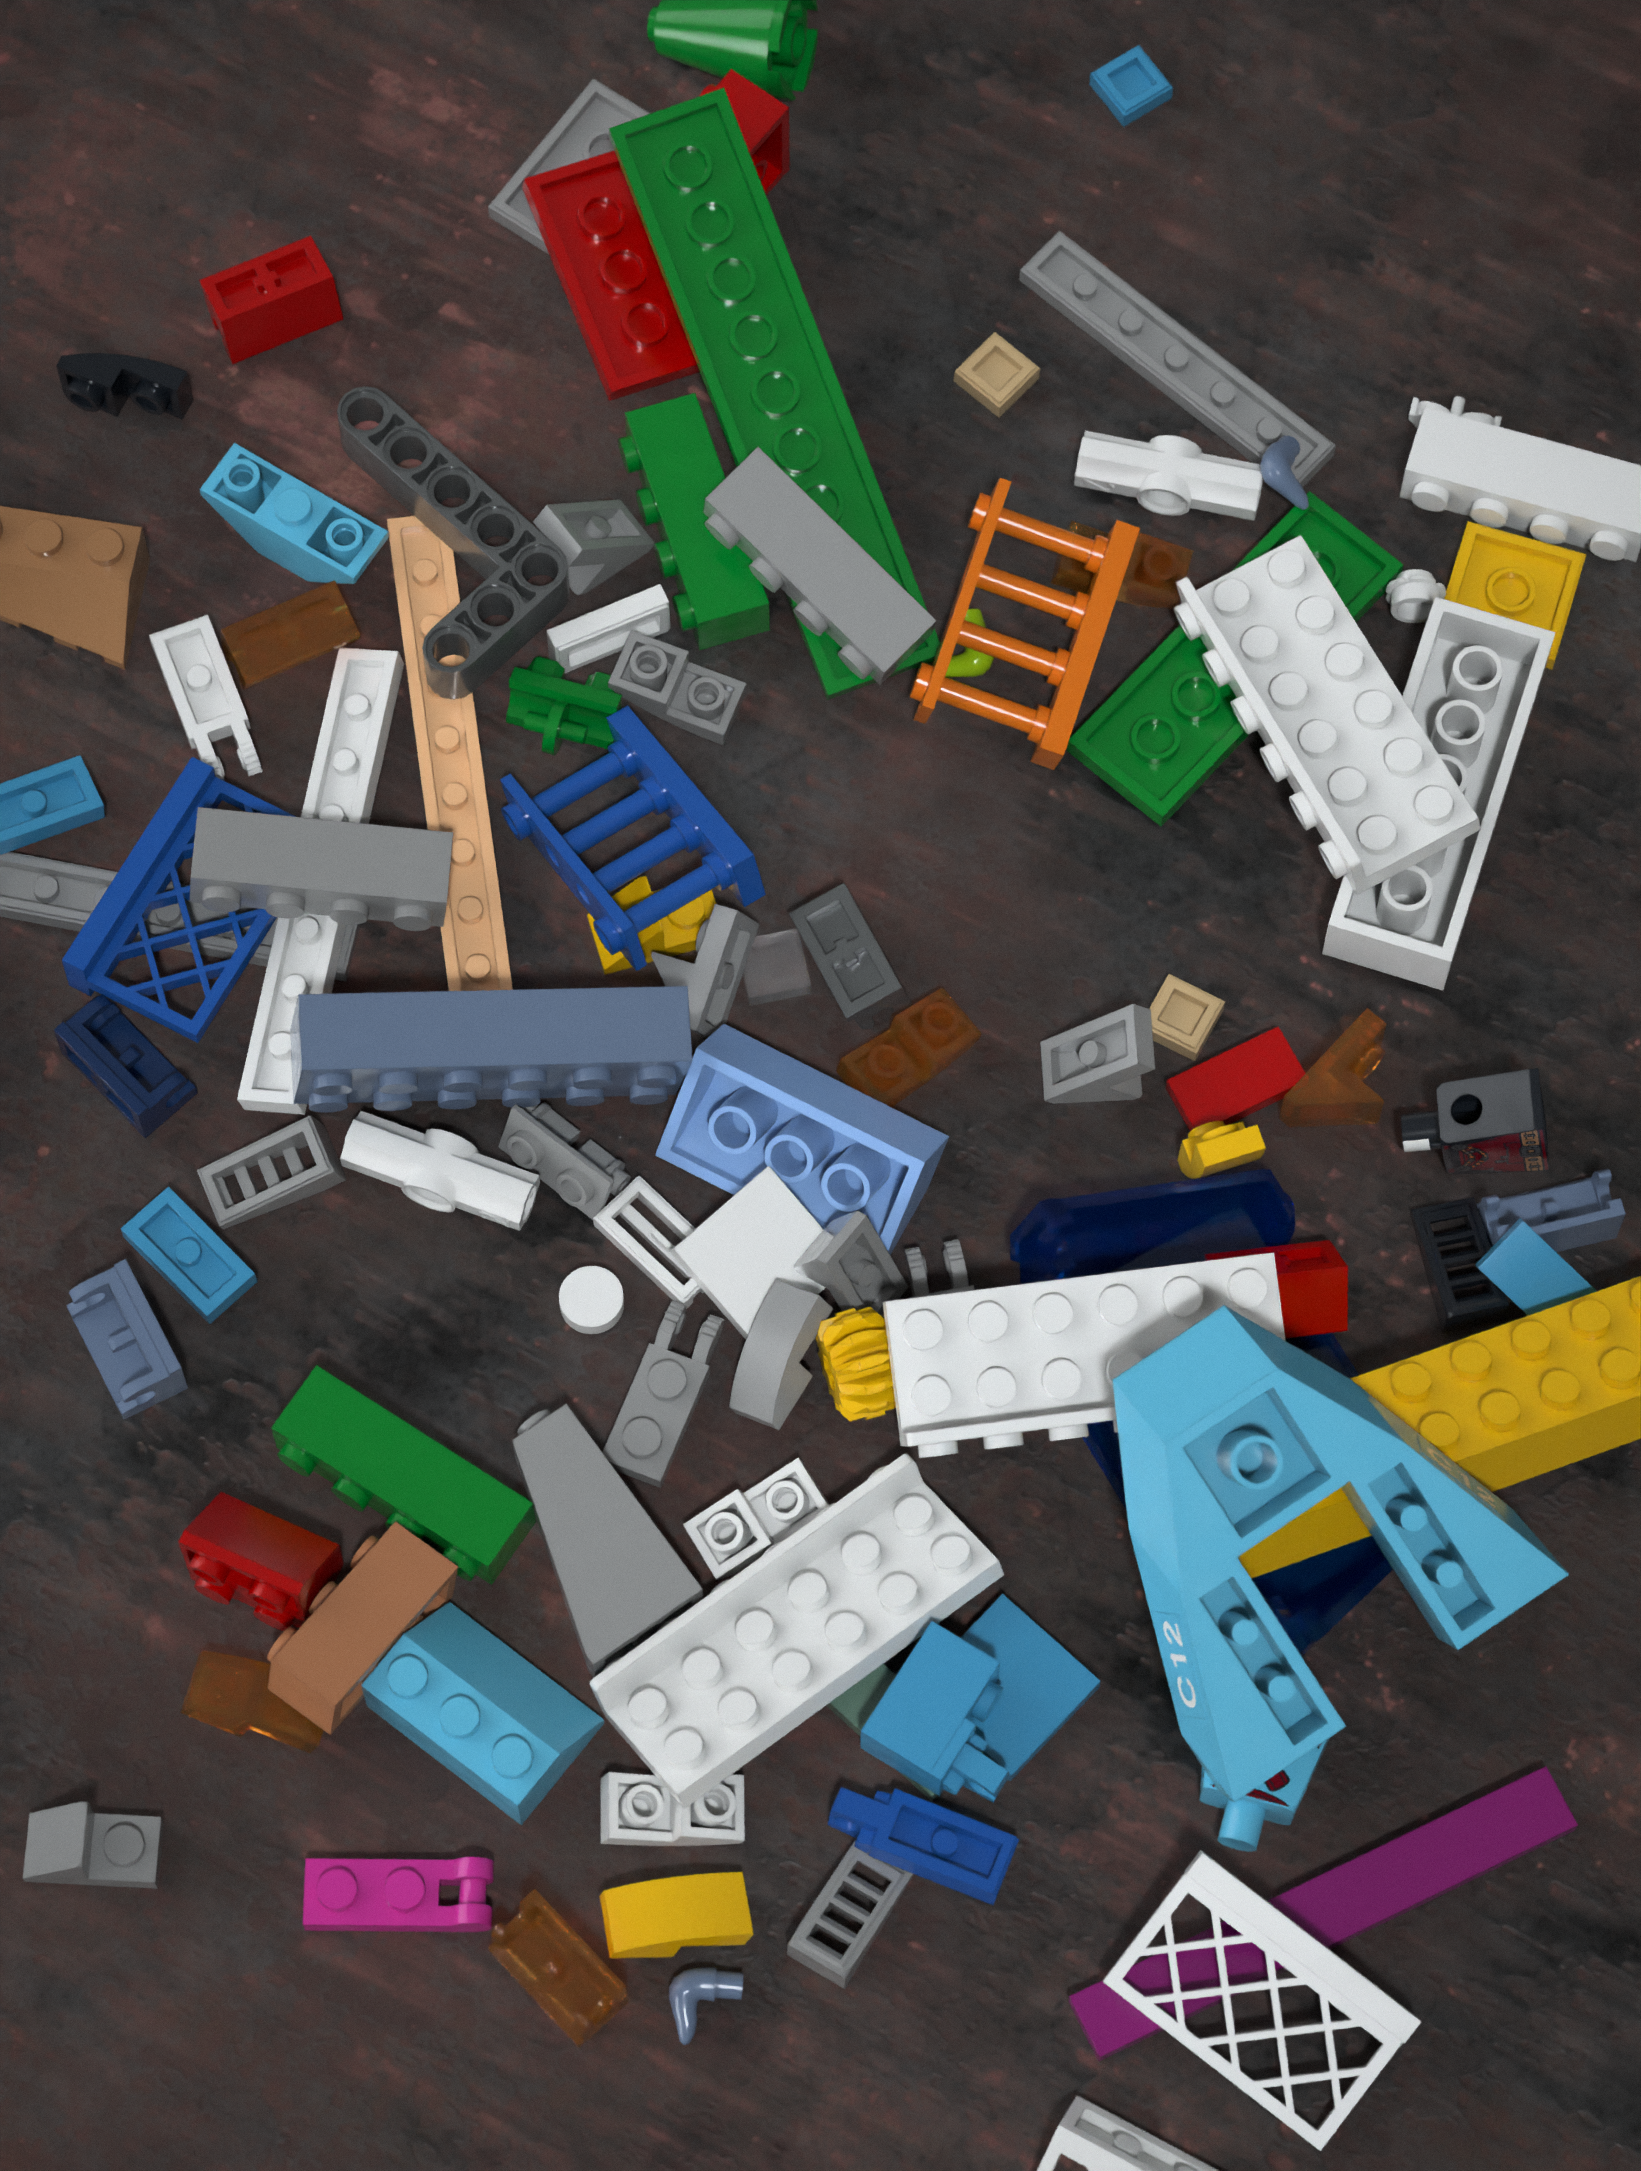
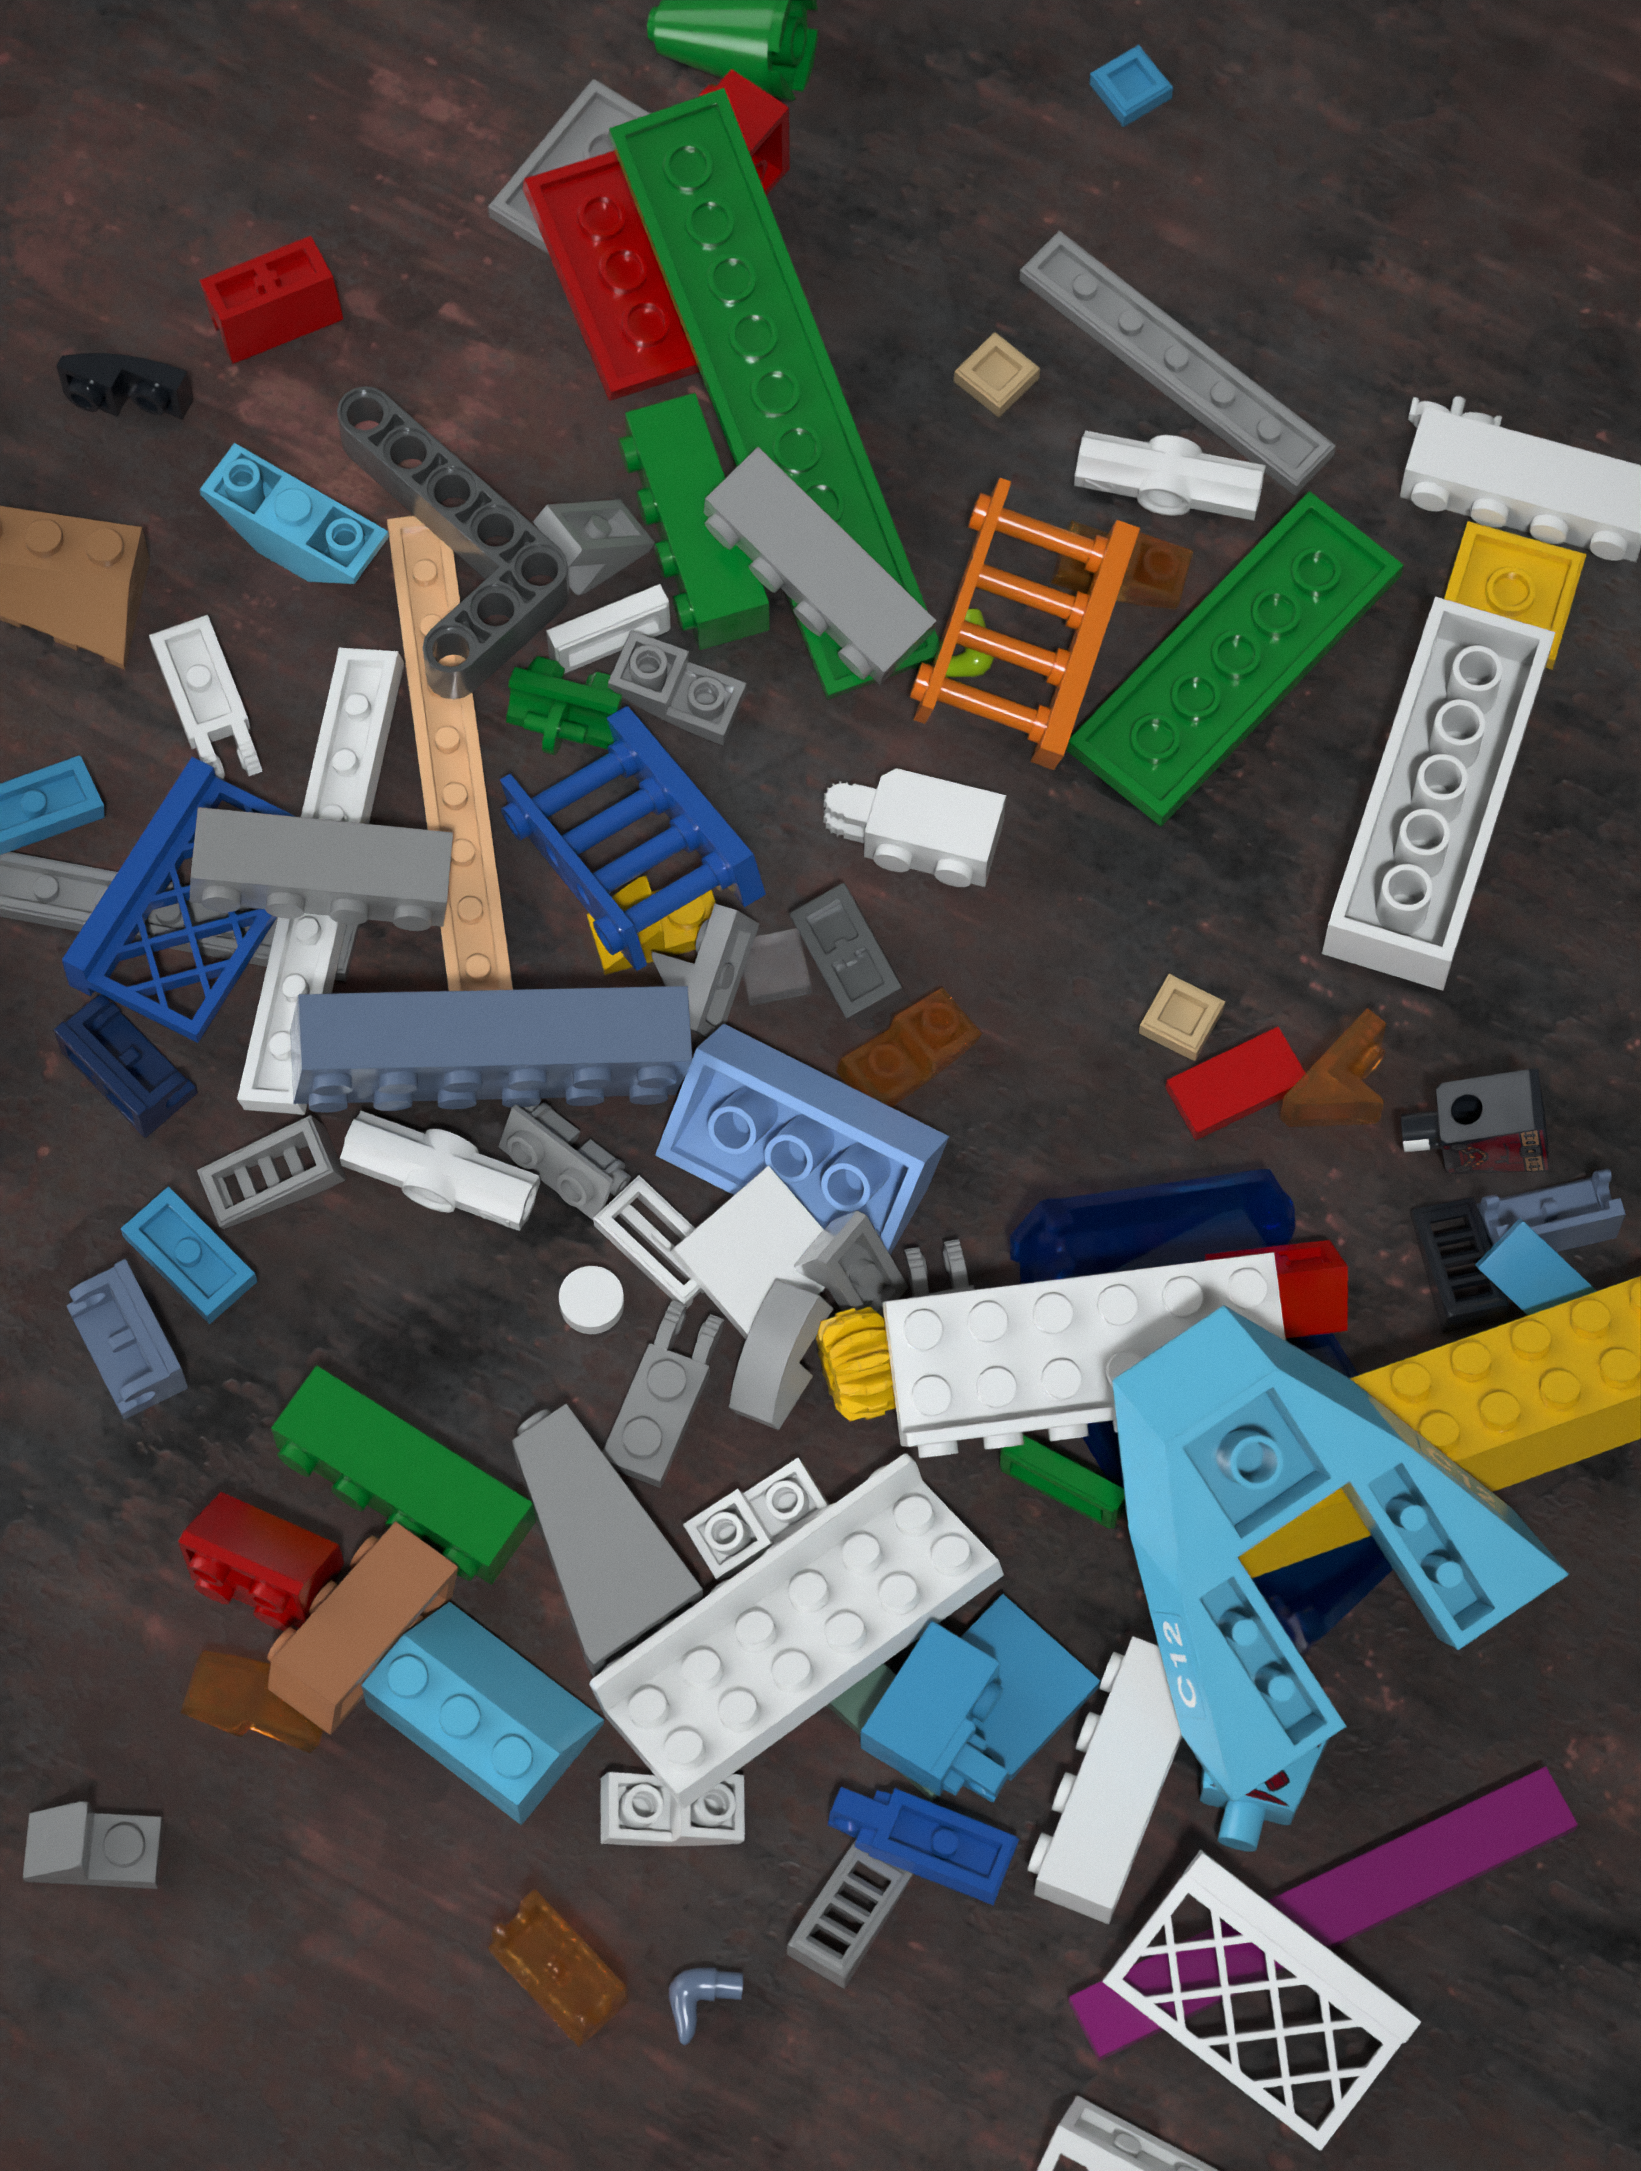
(289, 634): clear orange hinge -> none
(396, 1895): dark pink plate -> none
(676, 1912): yellow slope -> none
(920, 825): none -> white hinge
(1064, 1481): none -> green tile
(1099, 1058): light grey slope -> none
(1115, 1788): none -> white brick
(1218, 1148): yellow slope -> none
(1277, 470): sand blue animal -> none
(1326, 715): white bracket -> none
(1413, 595): white plate -> none

